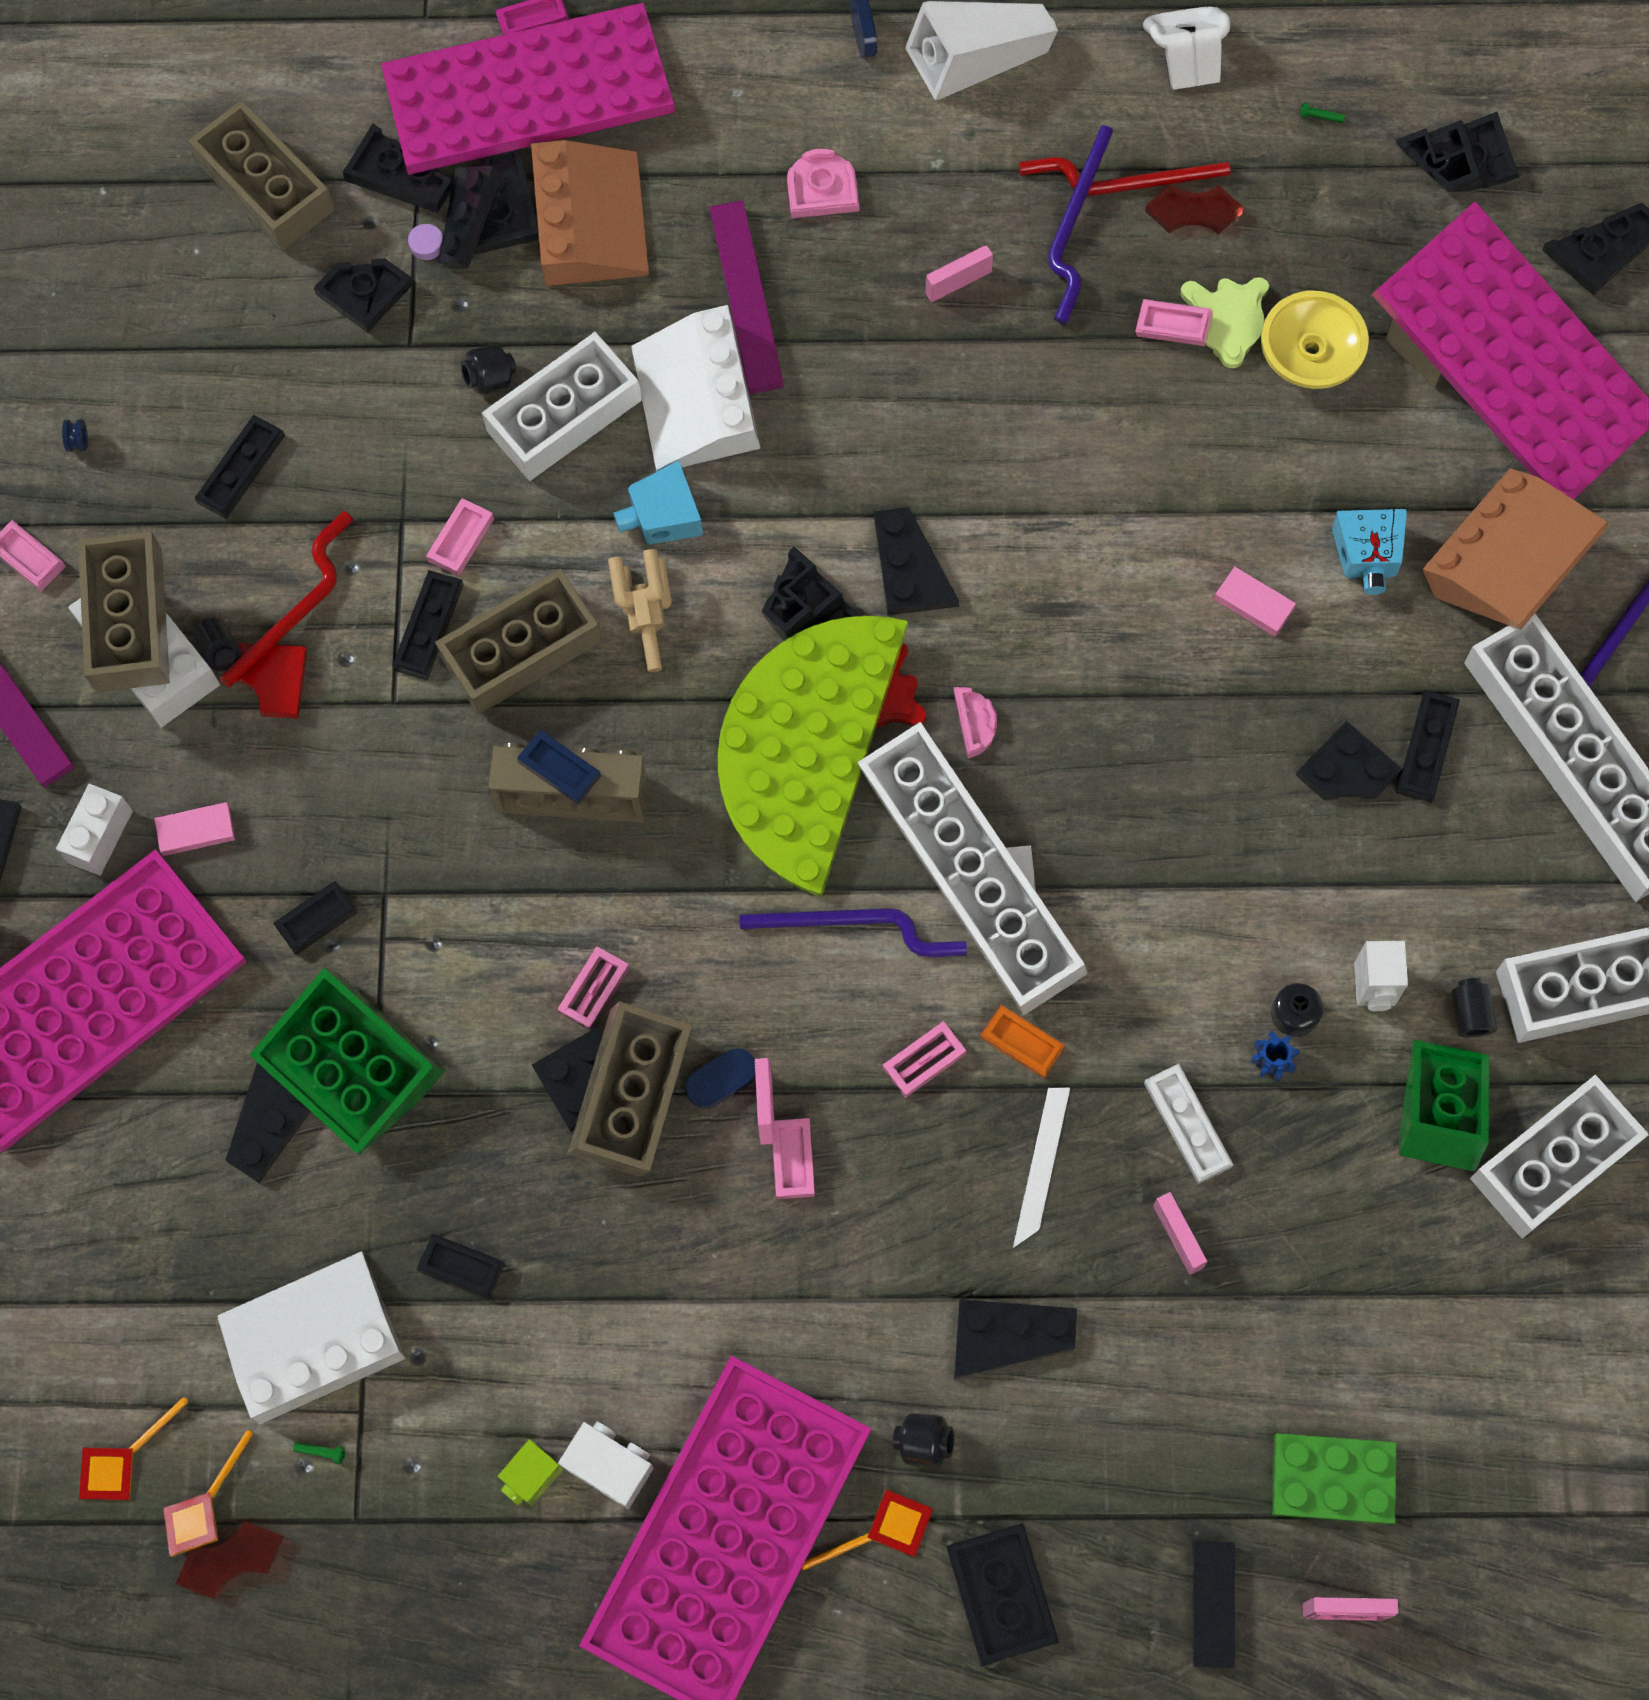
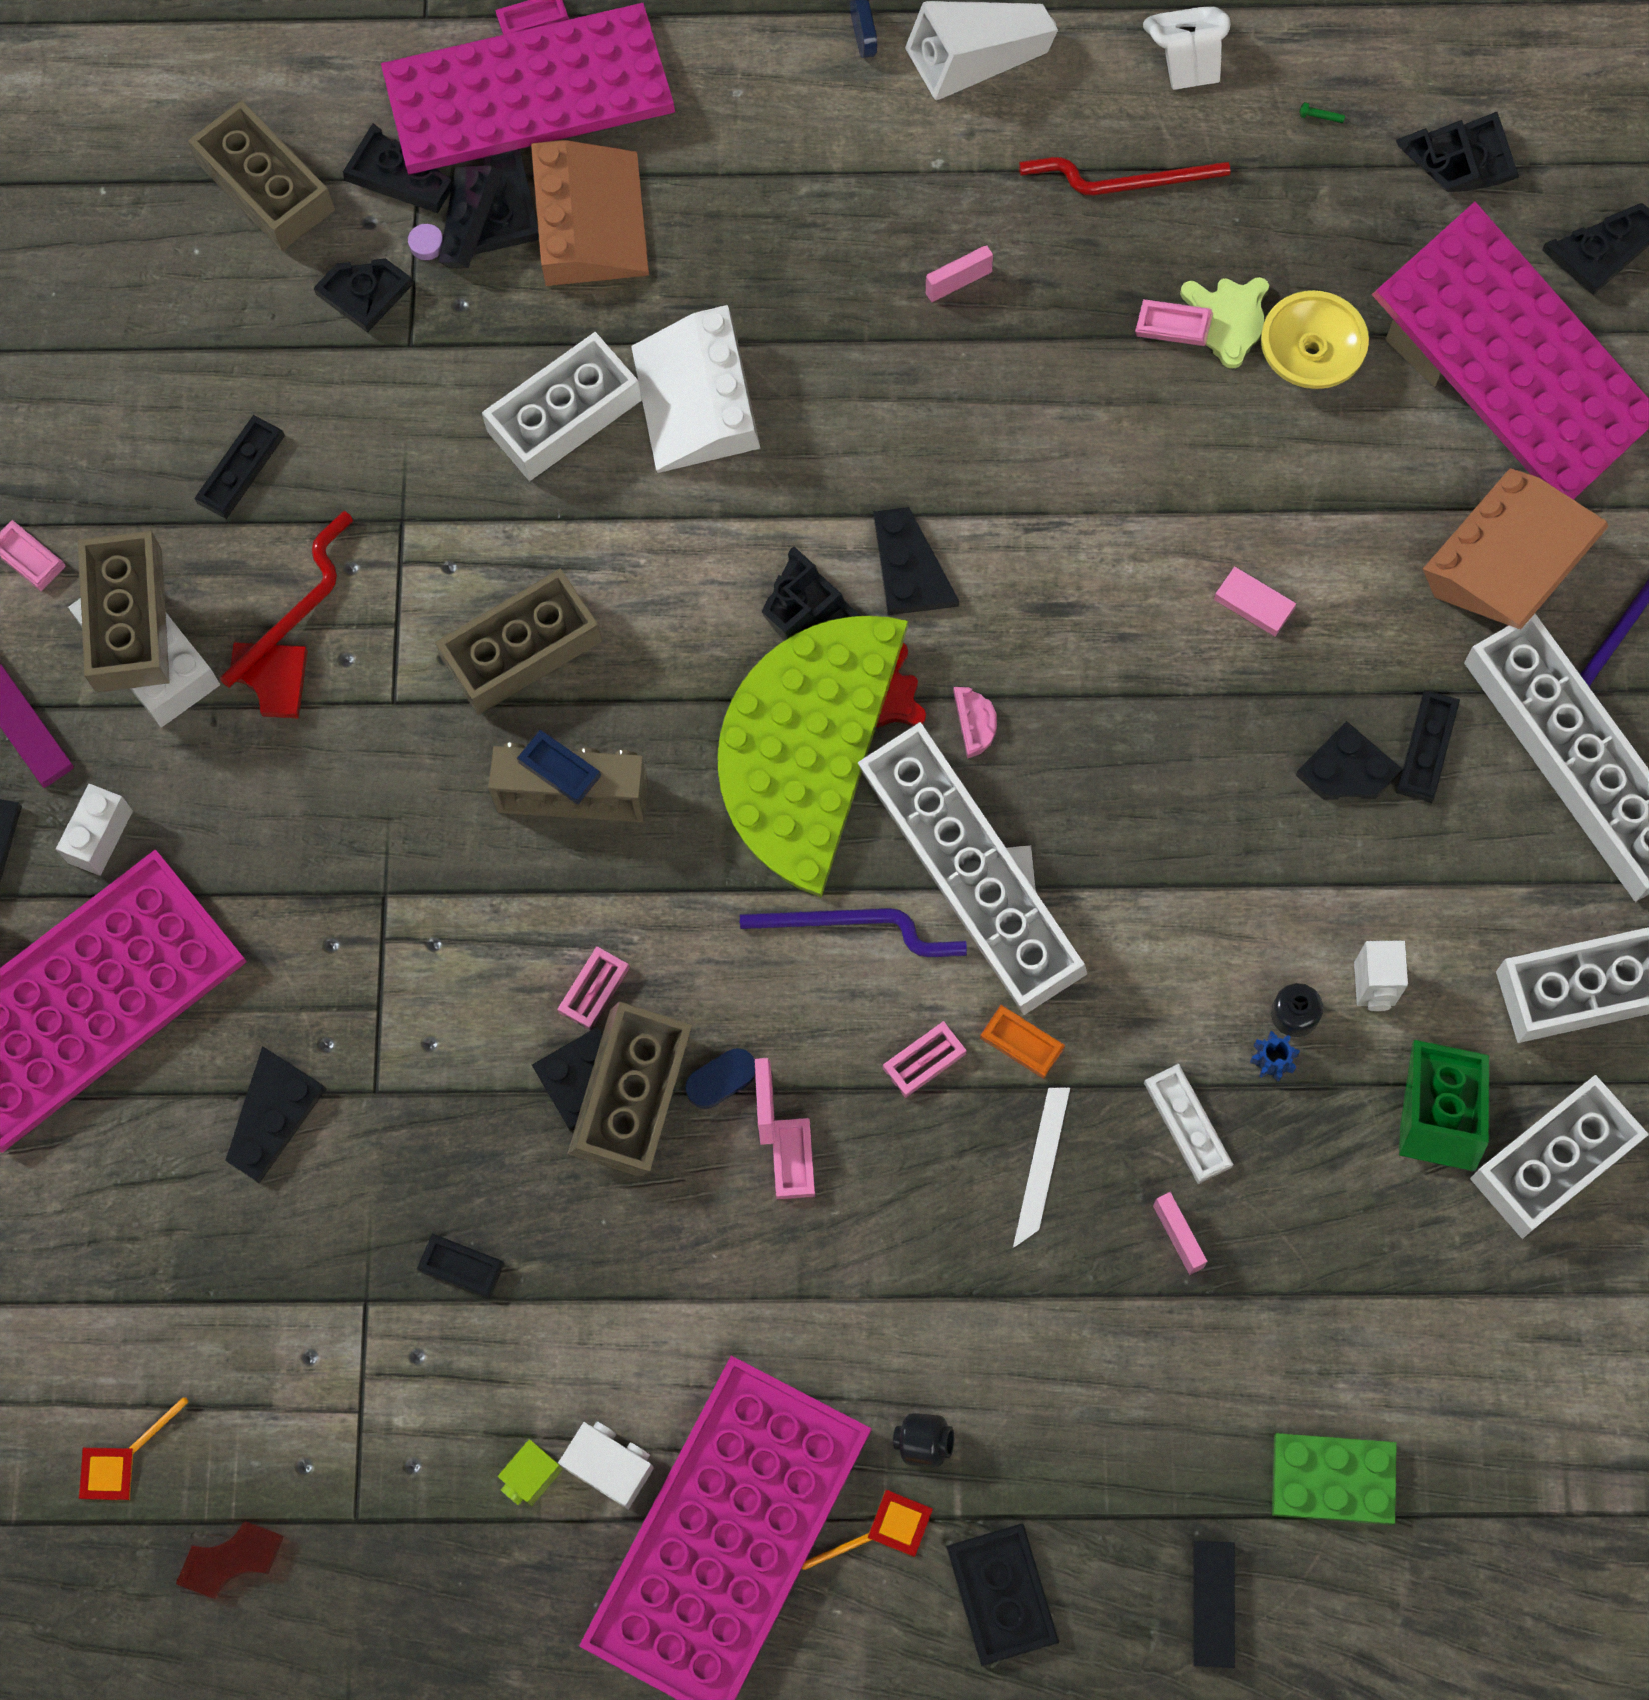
(75, 435): dark blue bush -> none
(193, 1520): piece -> none
(195, 829): bright pink tile -> none
(216, 644): black brick -> none
(309, 1338): white slope -> none
(315, 917): black tile -> none
(336, 1454): green piece -> none
(346, 1061): green slope -> none
(427, 624): black tile -> none
(460, 537): bright pink tile -> none
(488, 369): black head -> none
(643, 602): tan plant -> none
(661, 507): medium azure torso -> none
(746, 297): magenta tile -> none
(822, 185): bright pink tile -> none
(1009, 1333): black wing -> none
(1068, 222): dark purple piece -> none
(1179, 208): clear red tile -> none
(1350, 1609): bright pink tile -> none
(1370, 545): medium azure torso -> none
(1473, 1008): black brick -> none

